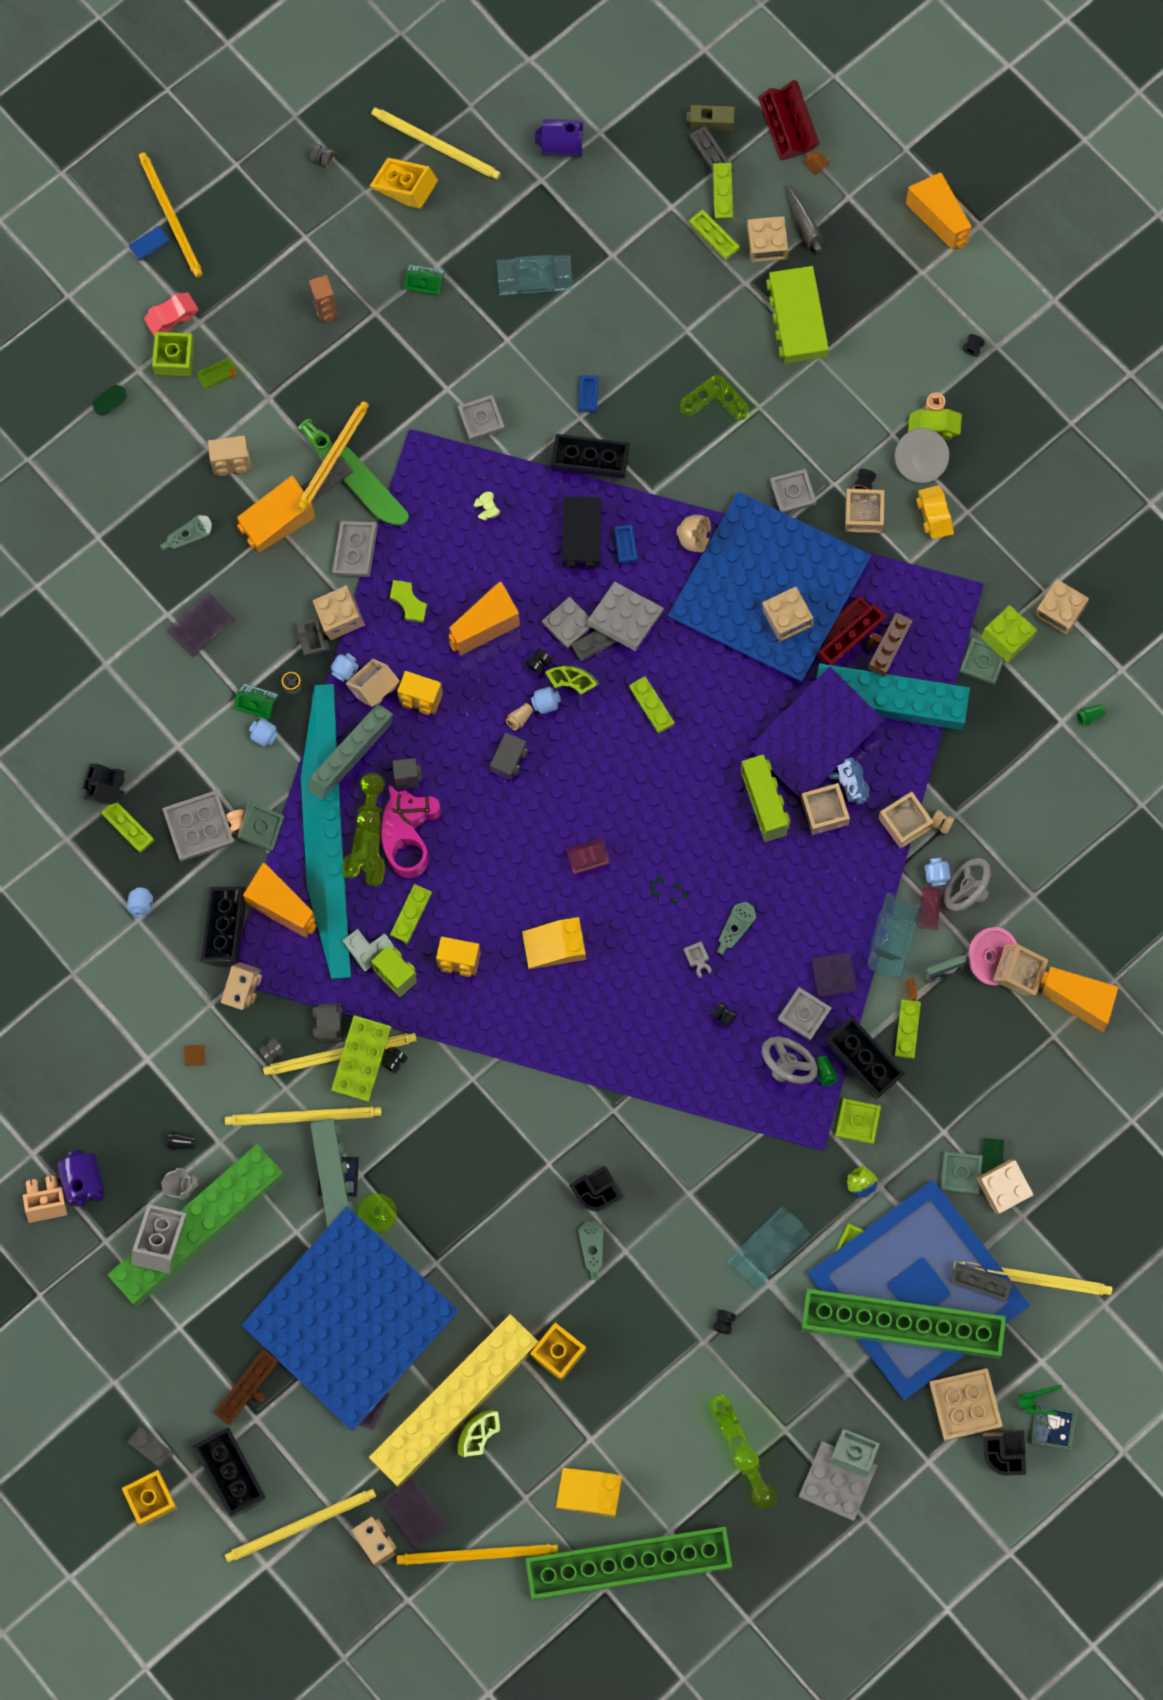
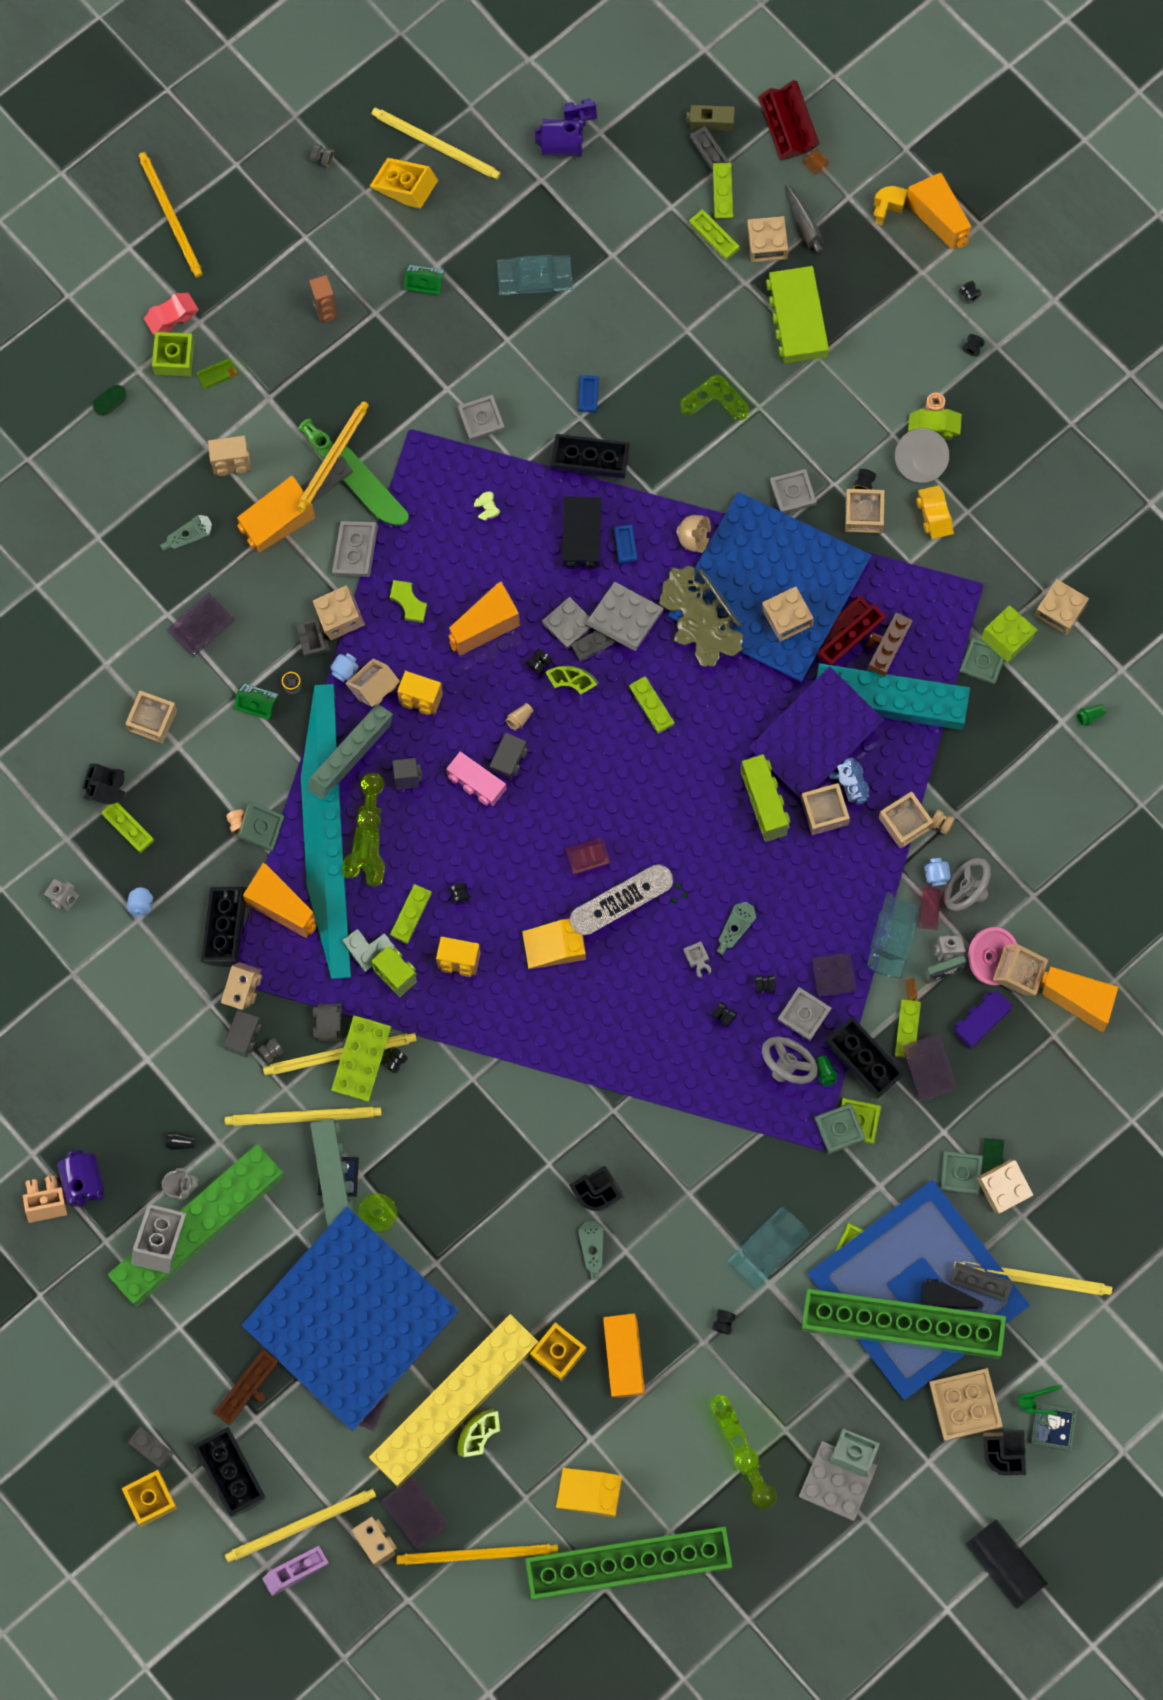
(64, 897): none -> light grey brick
(149, 243): blue tile -> none
(151, 717): none -> piece
(194, 1055): clear orange tile -> none
(198, 826): light grey plate -> none
(242, 1034): none -> dark grey brick
(263, 732): light blue head -> none
(294, 1570): none -> lavender slope
(398, 824): dark pink animal -> none
(459, 893): none -> black wheel
(475, 779): none -> bright pink brick
(546, 700): light blue head -> none
(584, 111): none -> dark purple hips
(621, 899): none -> sticker
(624, 1356): none -> light orange brick
(700, 620): none -> olive plant
(763, 984): none -> black wheel
(839, 1128): none -> sand green tile
(862, 1182): lime piece -> none
(891, 199): none -> yellow brick
(929, 1067): none -> clear purple plate
(945, 1296): none -> black slope
(949, 948): none -> light grey brick
(970, 292): none -> black wheel
(982, 1019): none -> dark purple brick
(1006, 1563): none -> black brick

